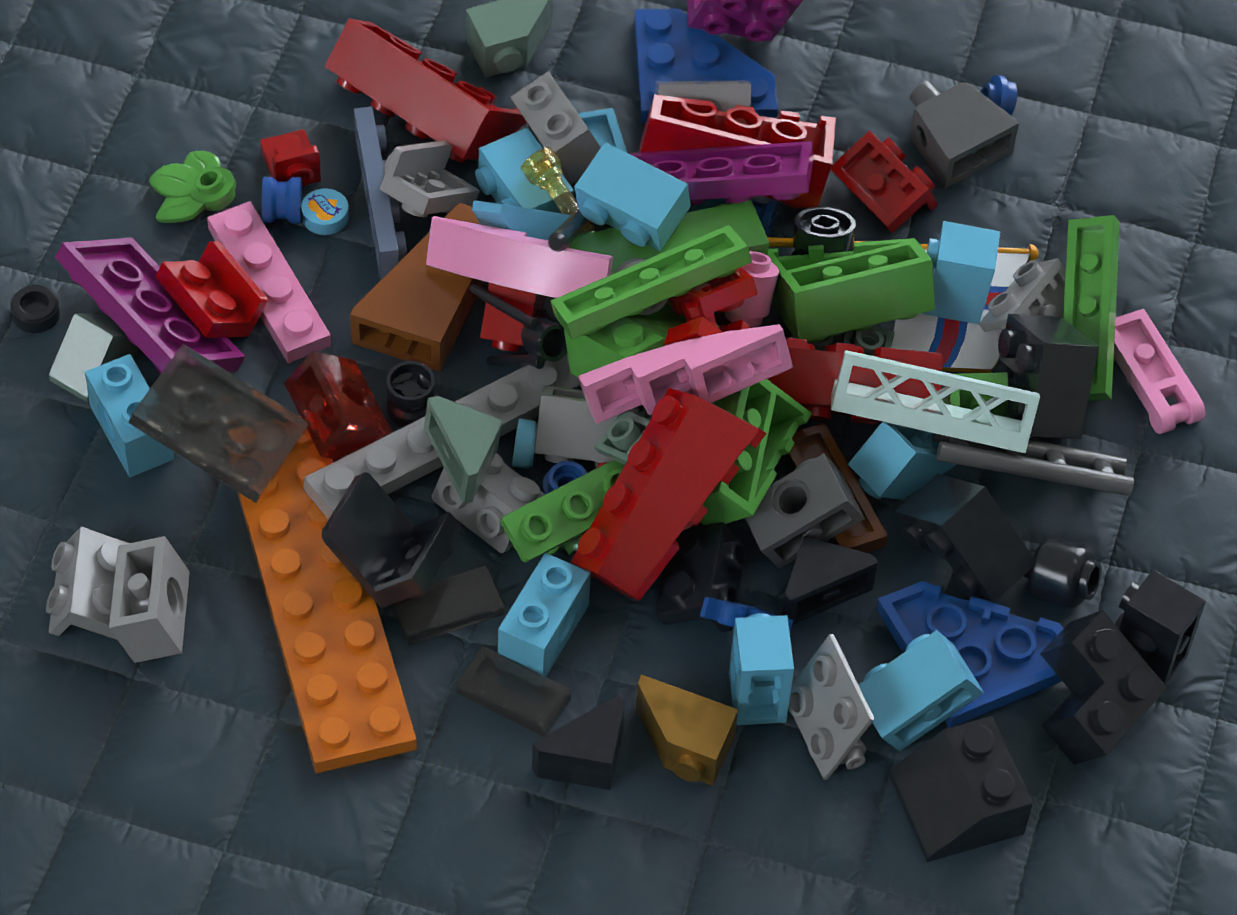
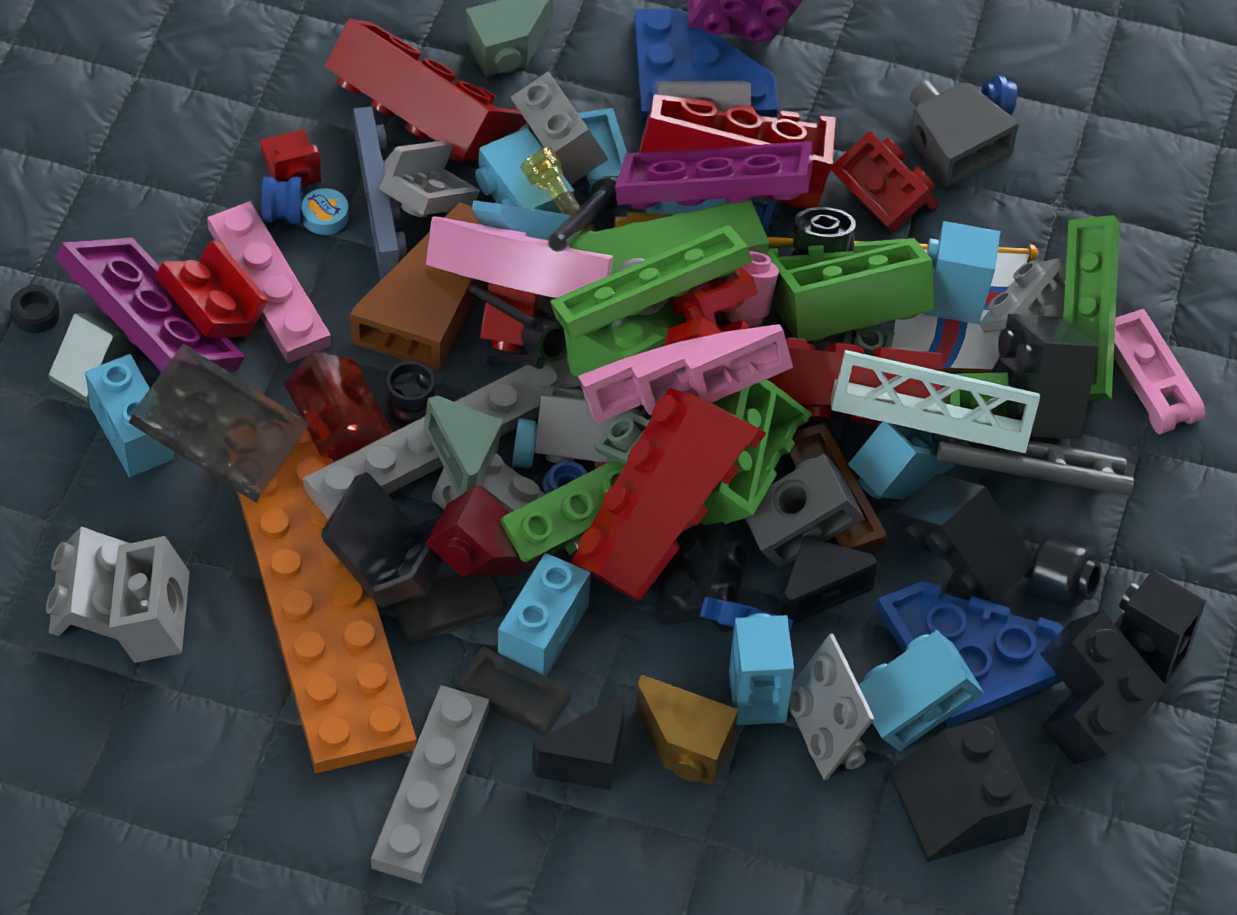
(193, 187): bright green plate -> none
(430, 784): none -> light grey plate
(474, 539): none -> dark red slope
(632, 197): medium azure brick -> none

